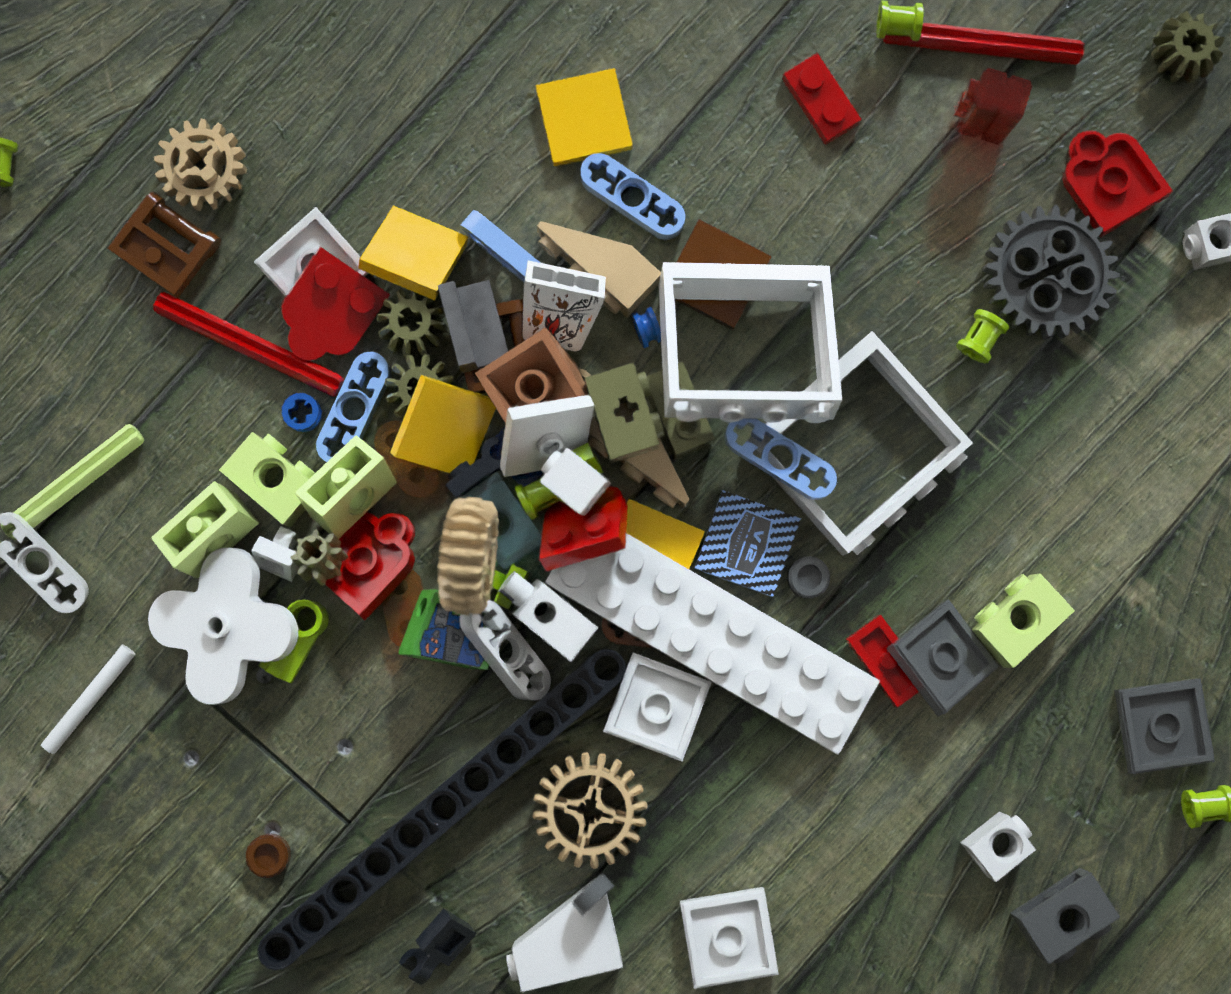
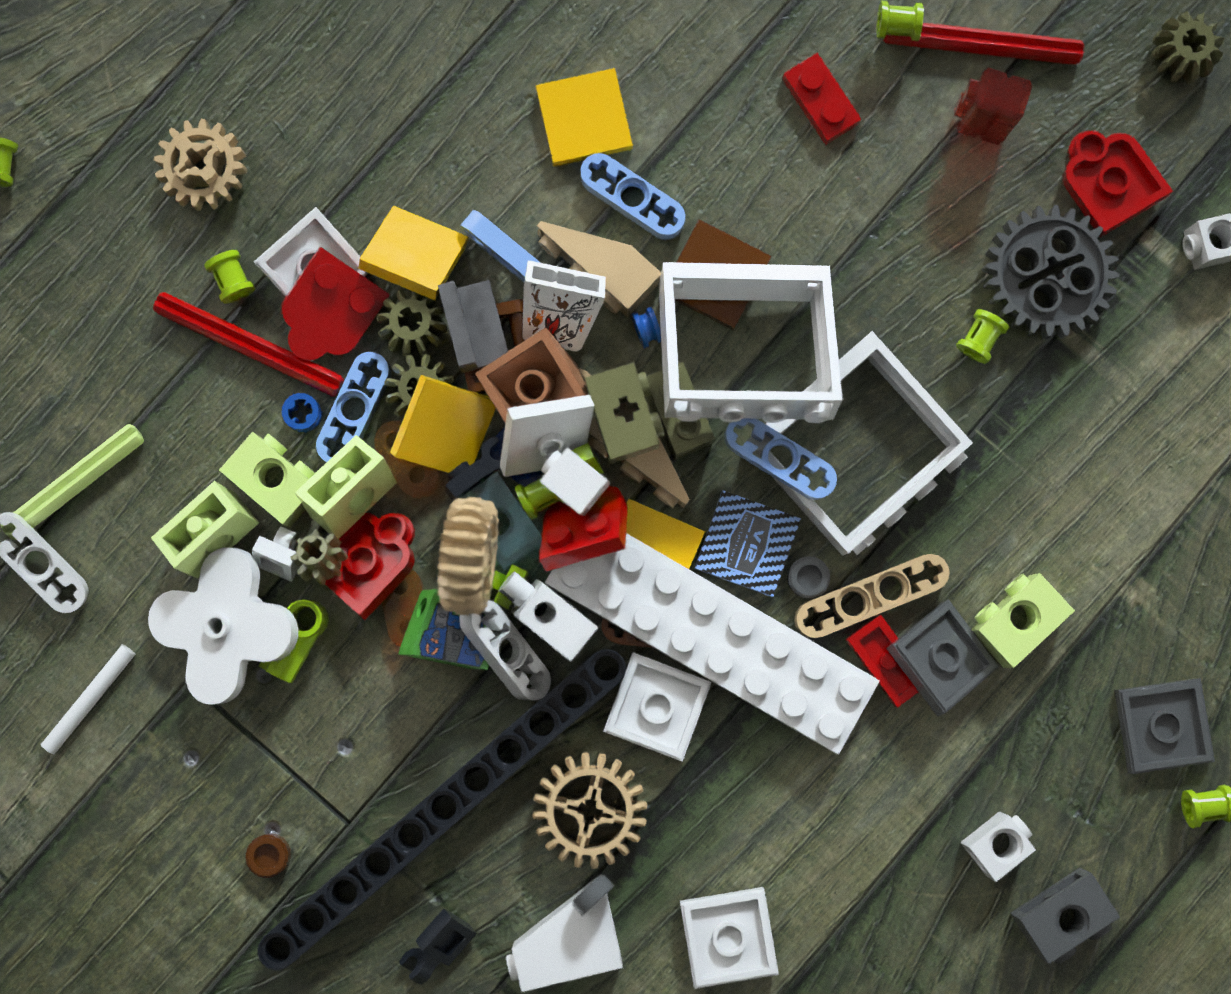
(156, 255): reddish brown plate -> none
(229, 276): none -> lime bush
(873, 600): none -> tan beam

